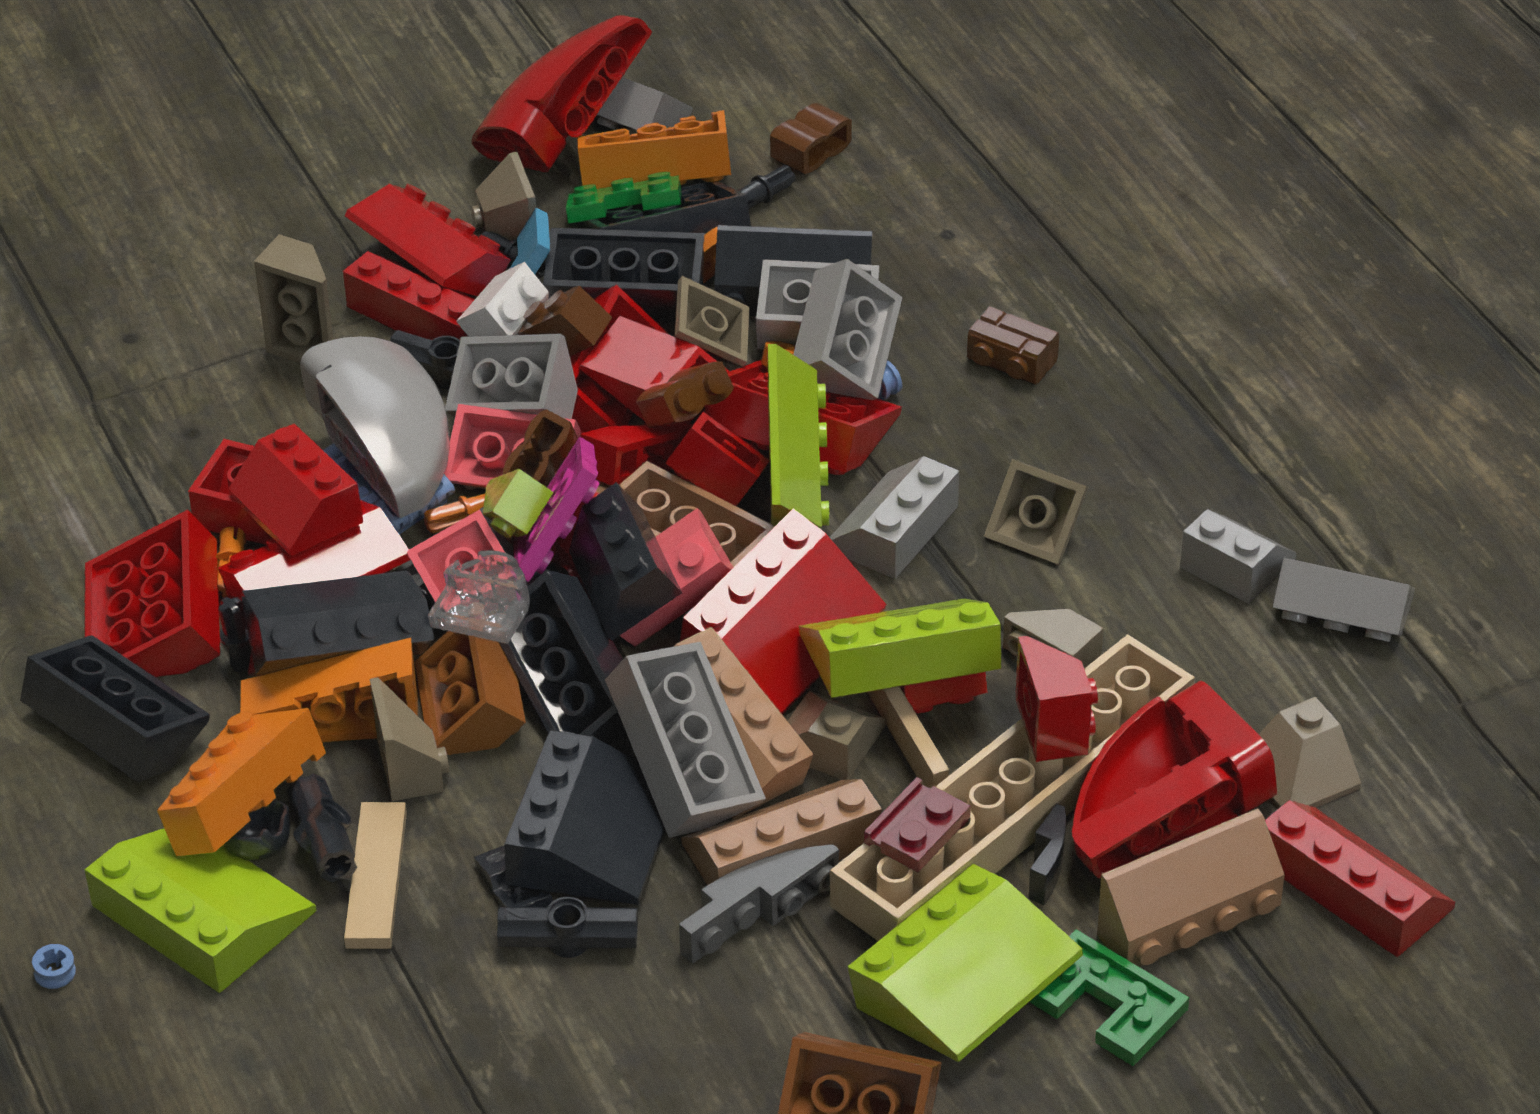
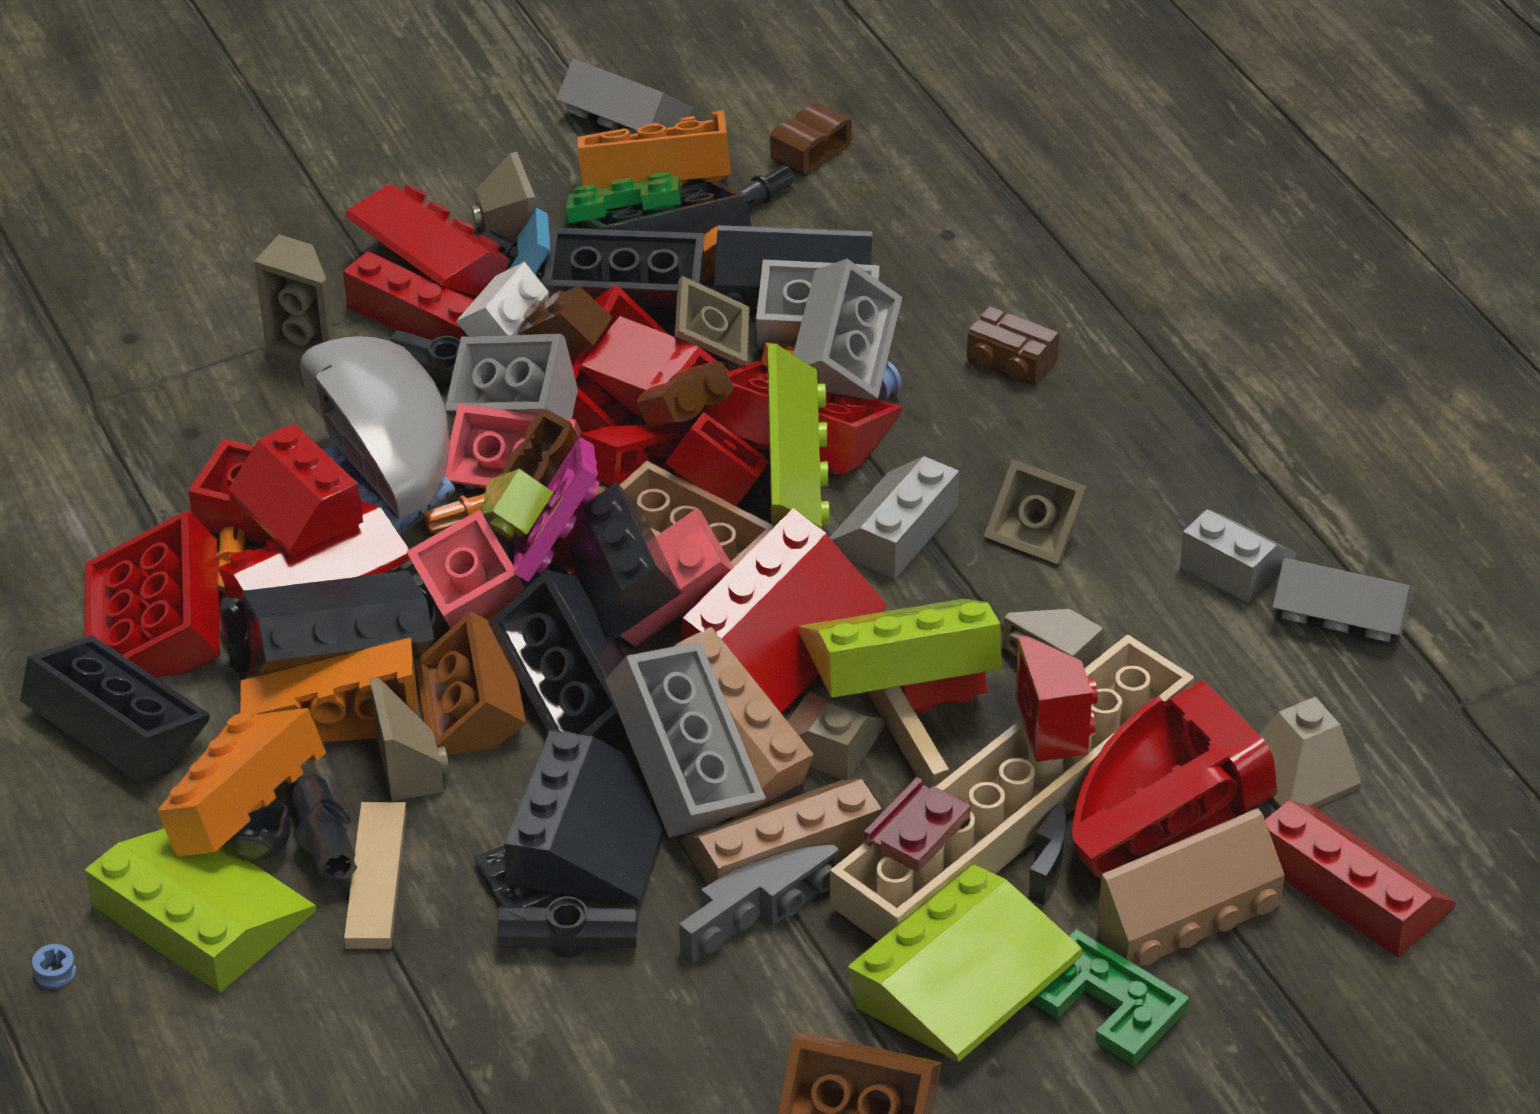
(483, 597): clear slope -> none
(560, 93): red panel -> none

